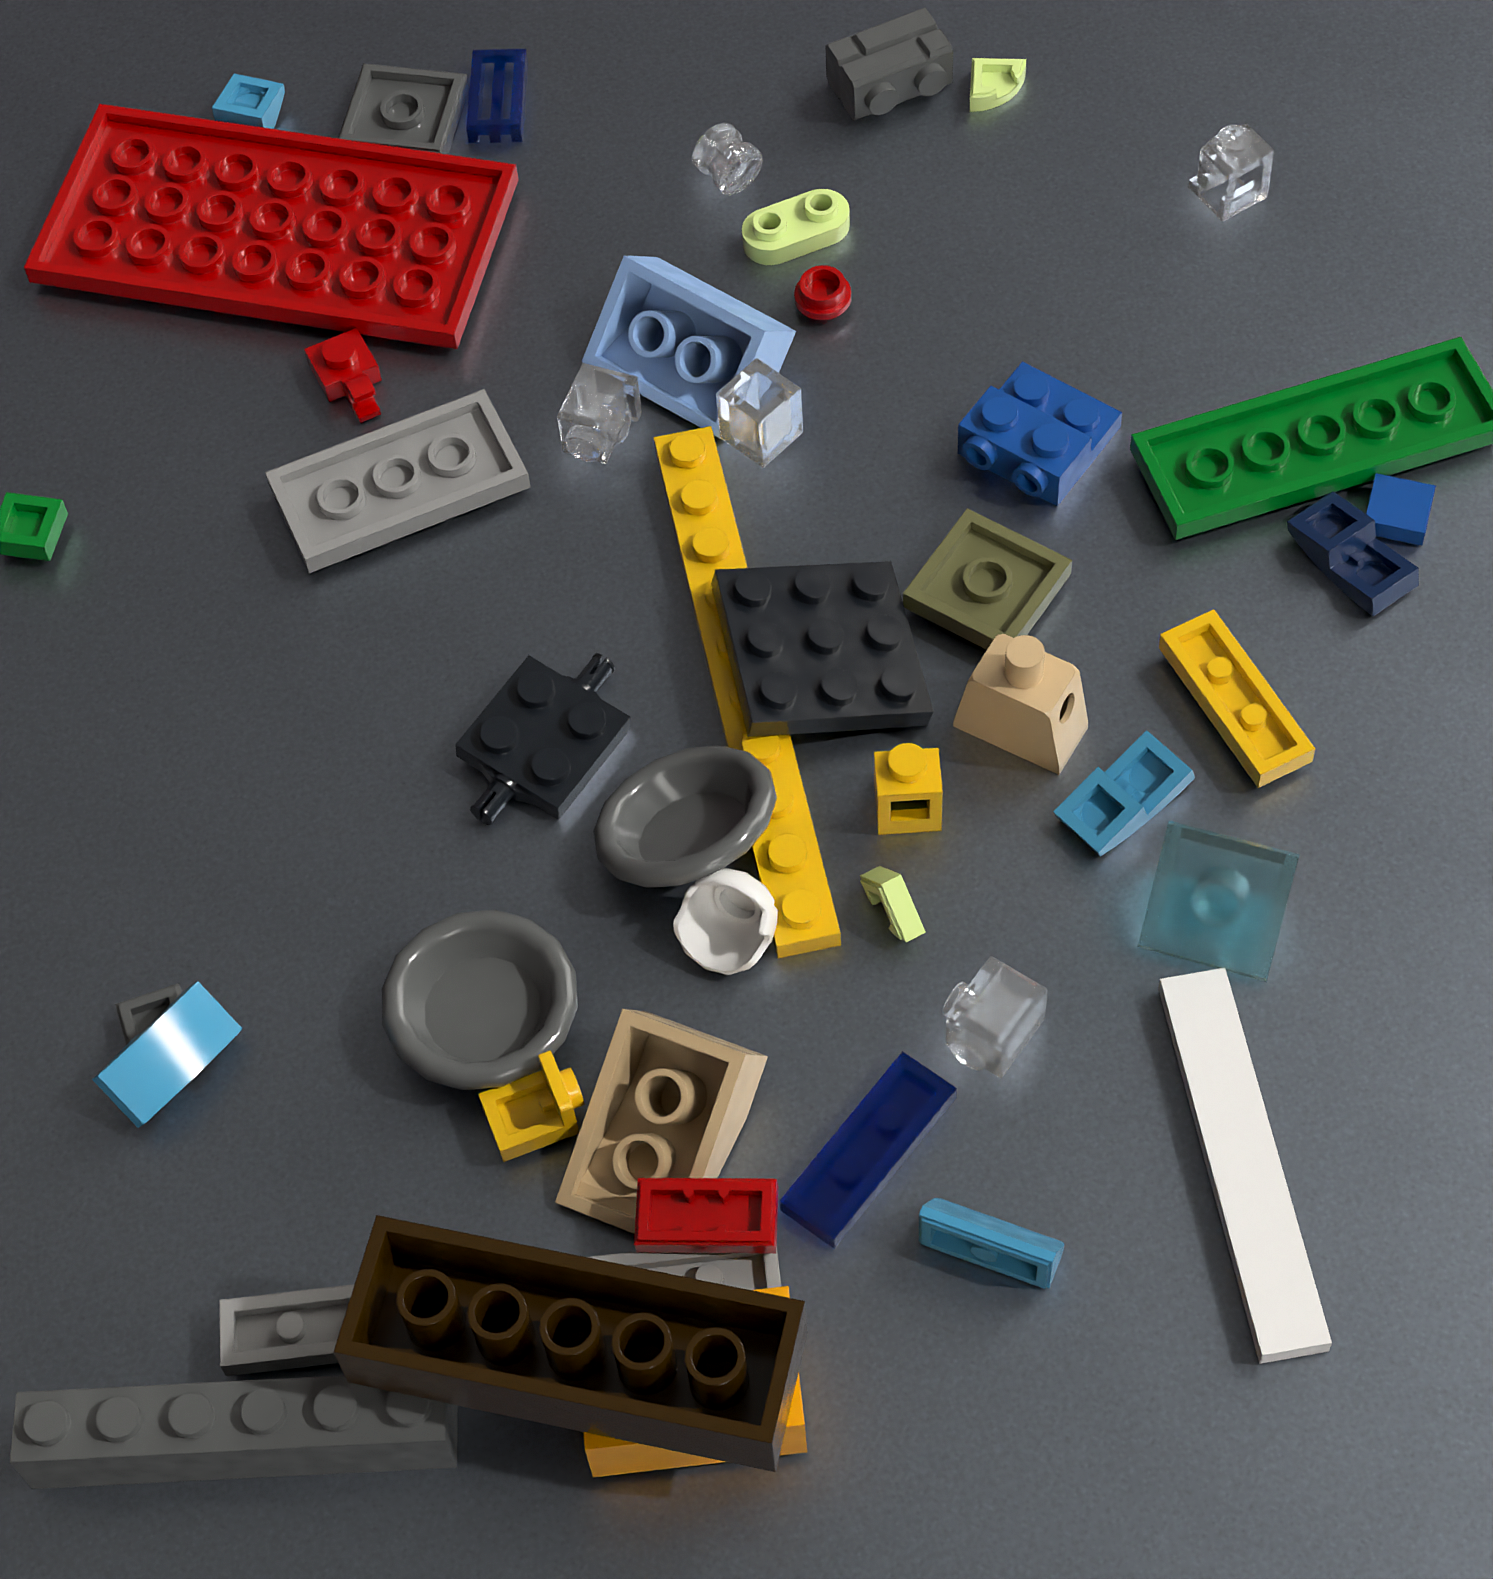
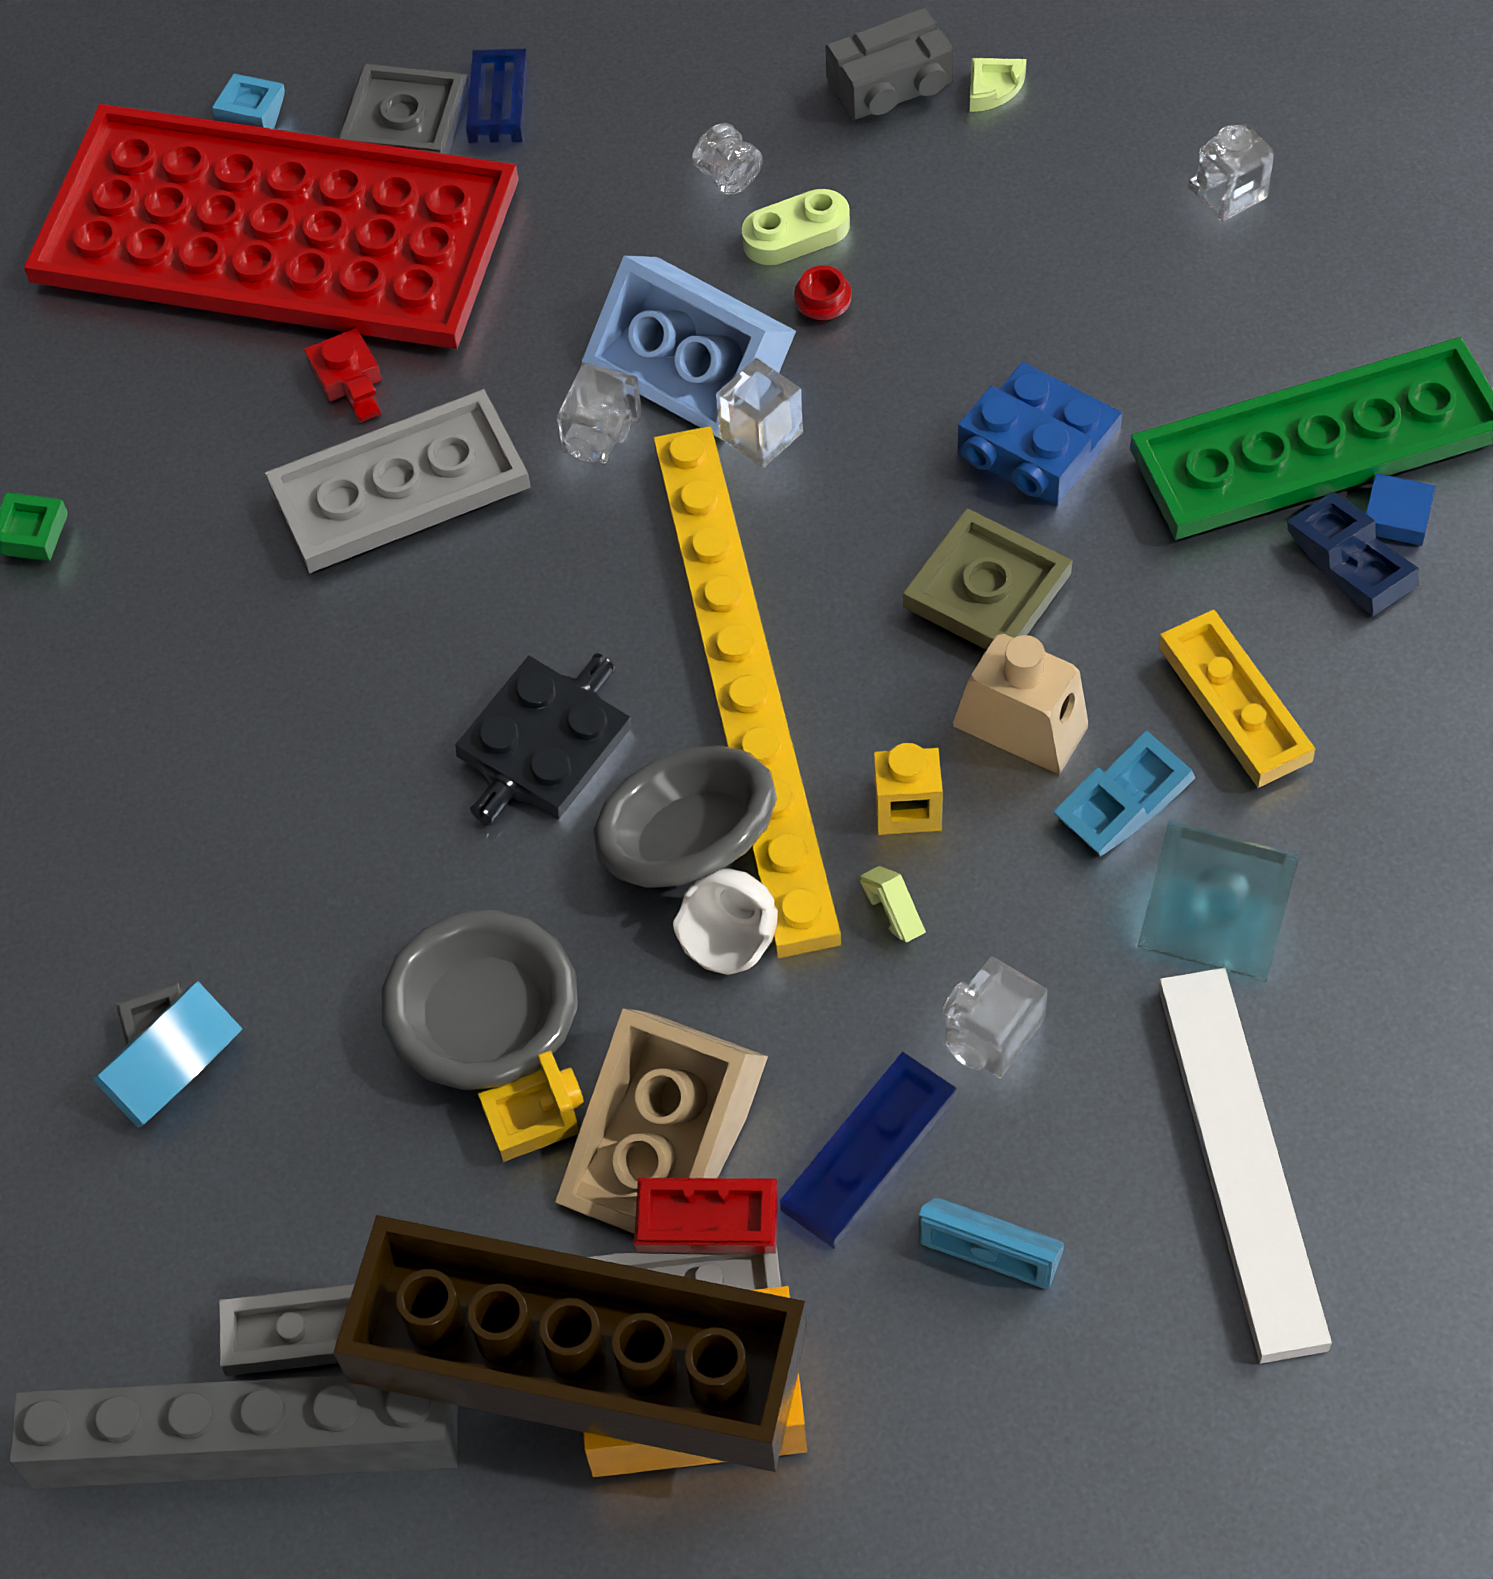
(820, 648): black plate -> none

